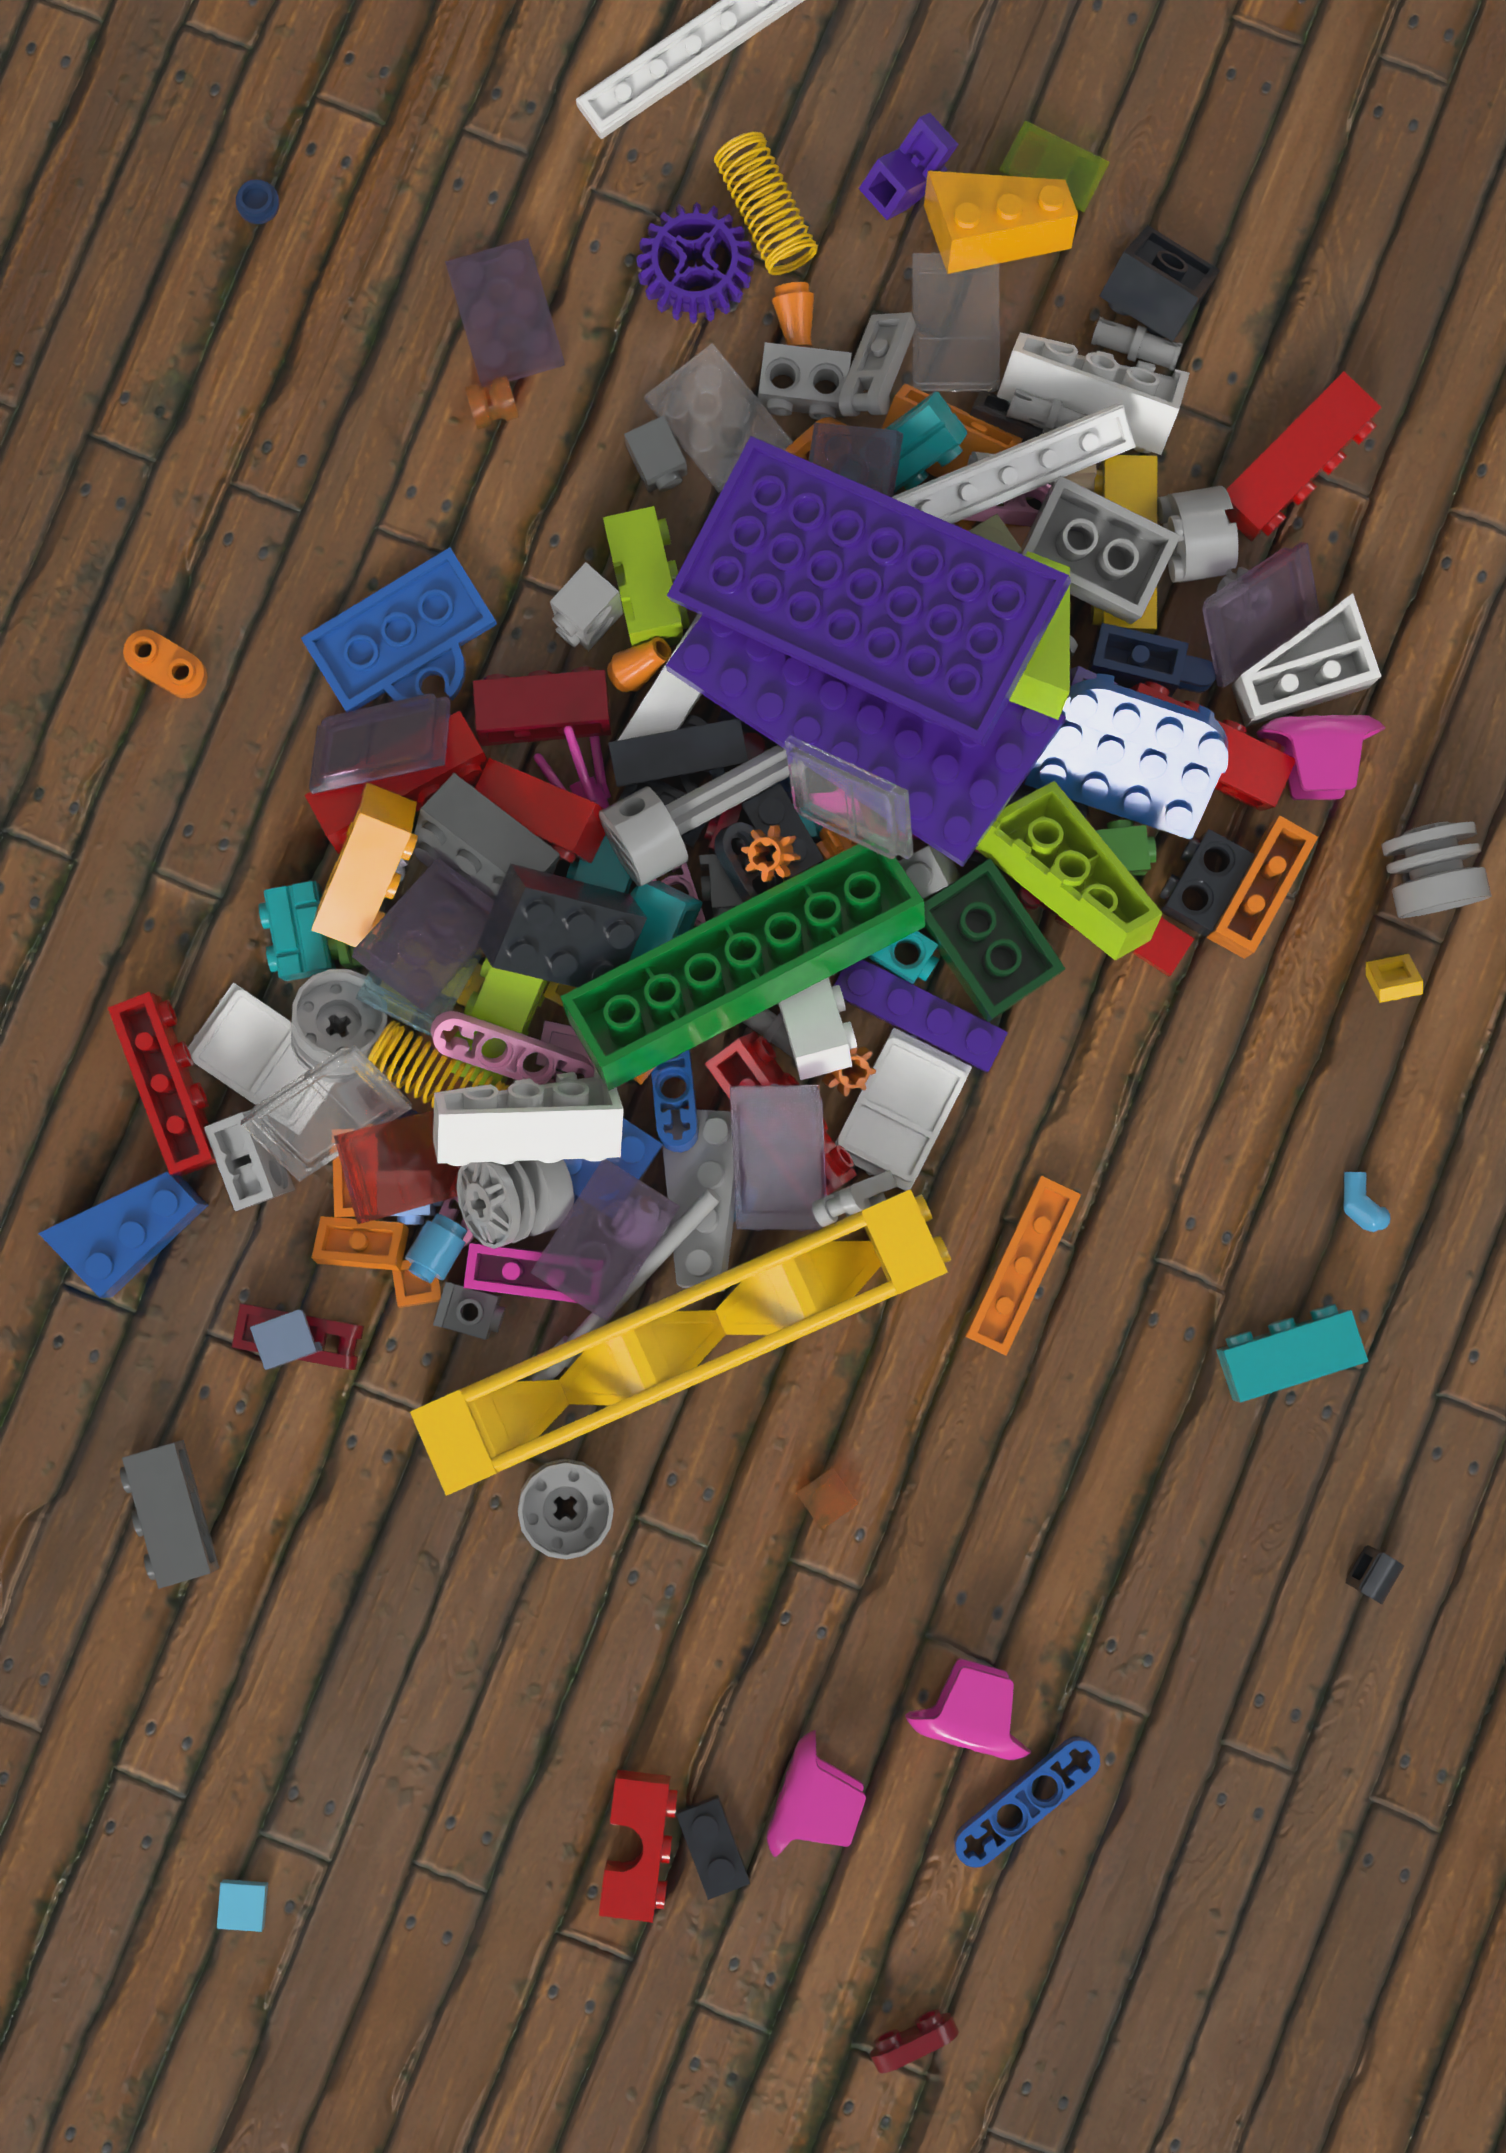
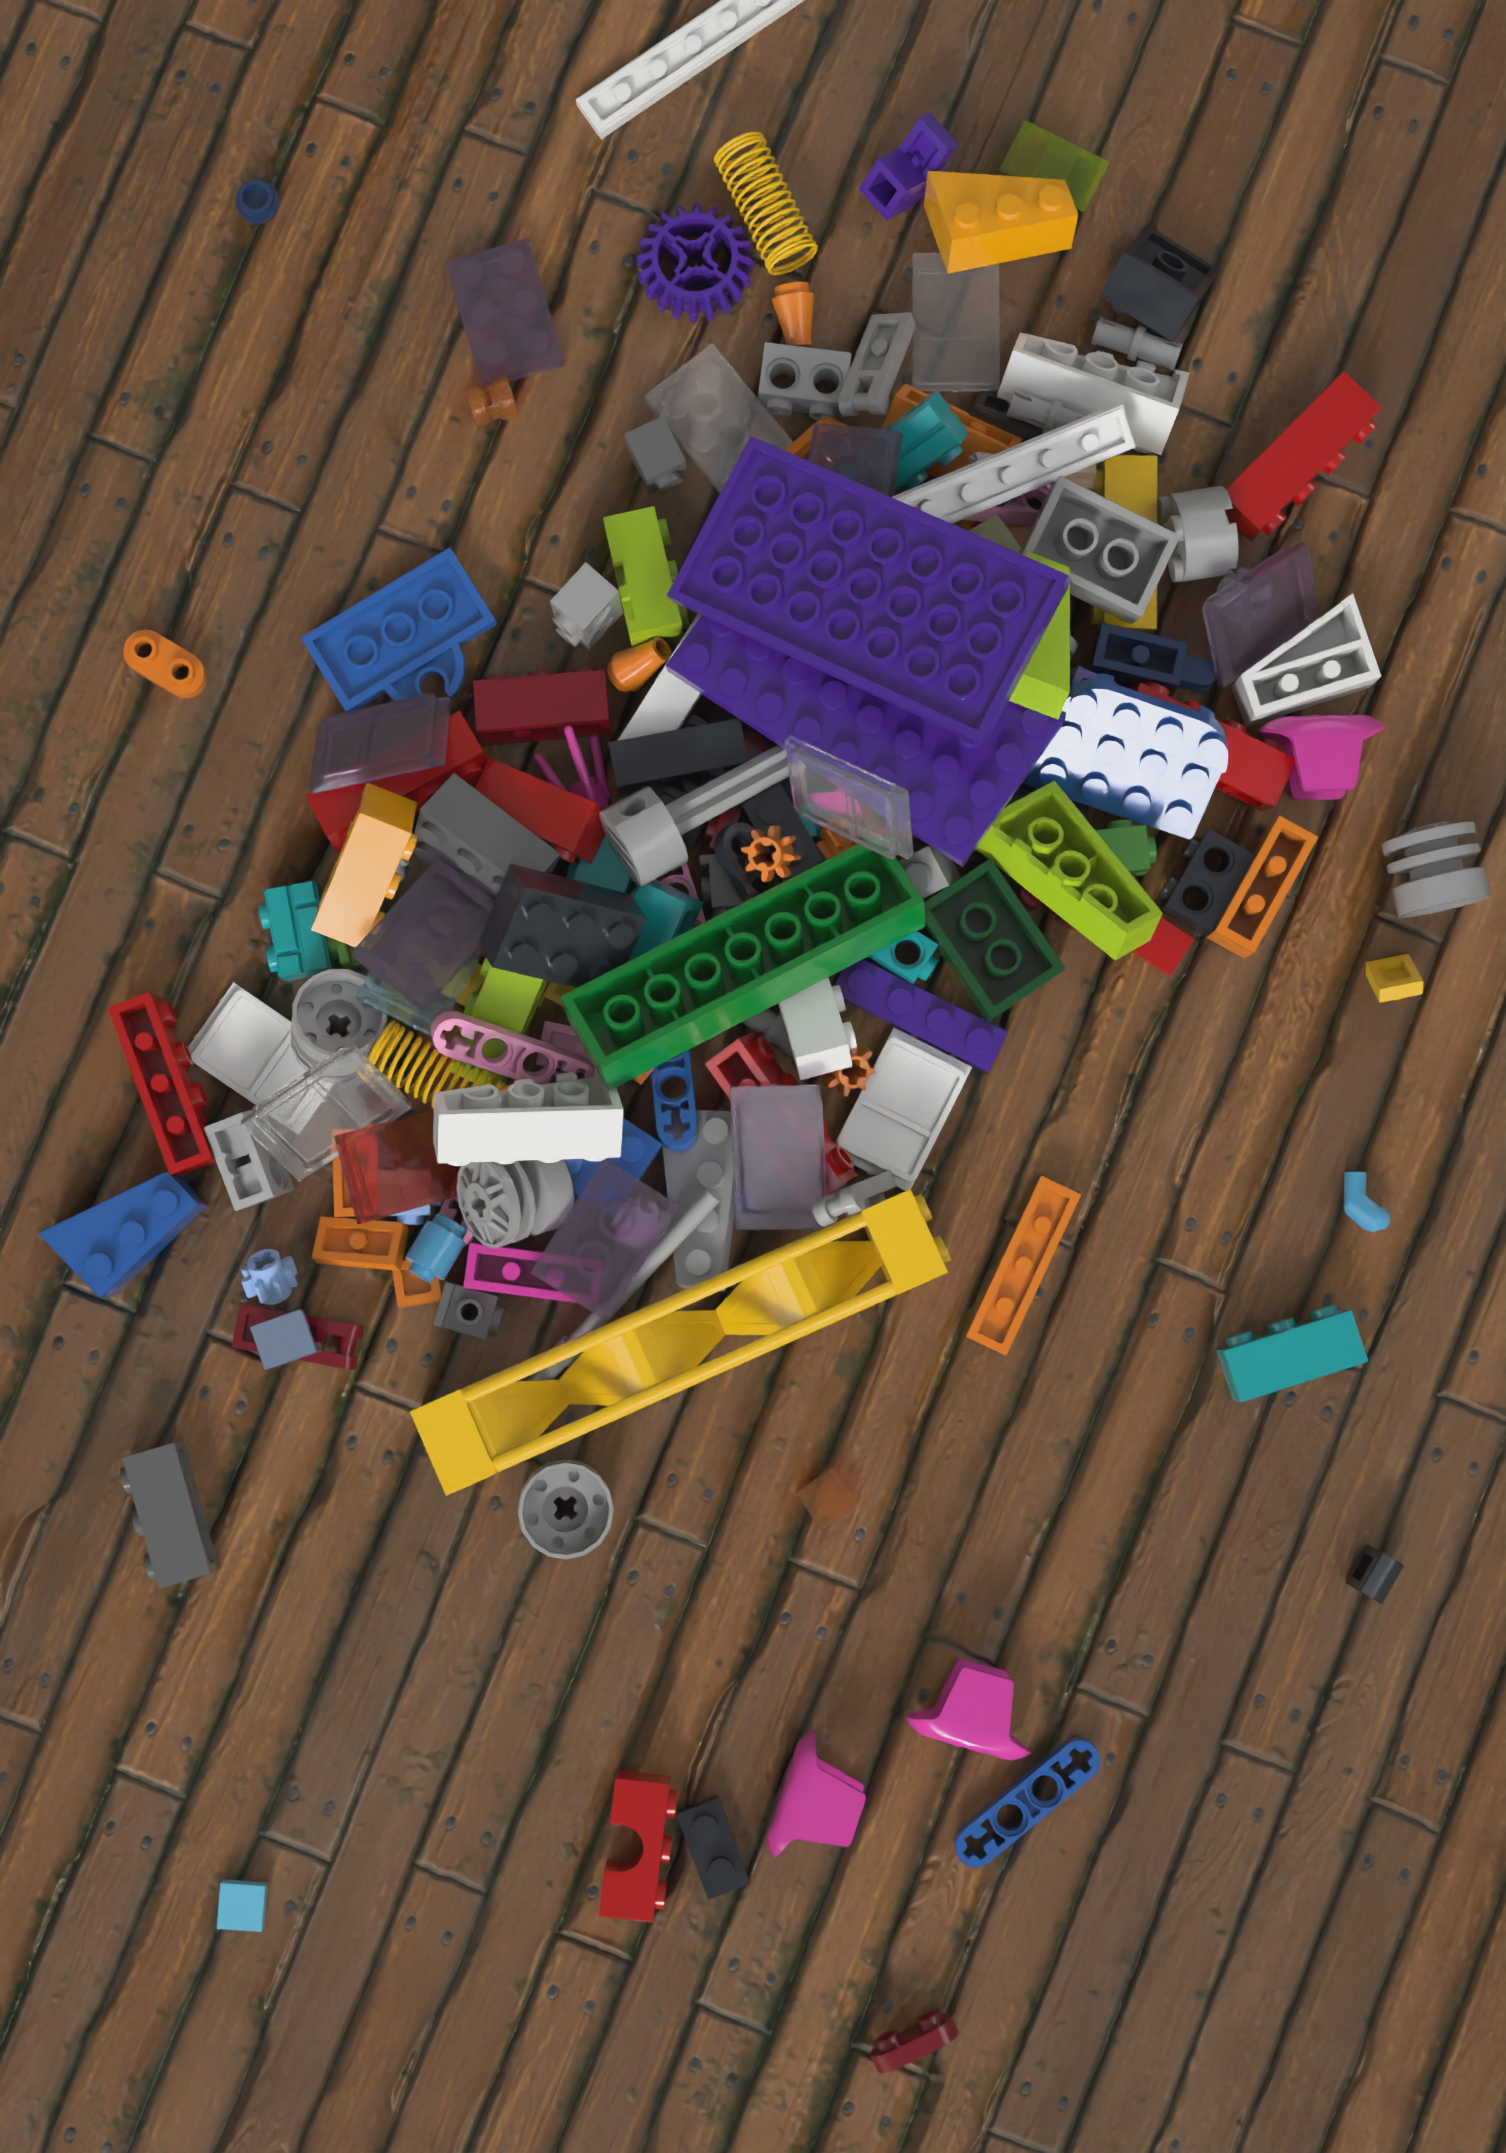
(269, 1276): none -> light blue gear

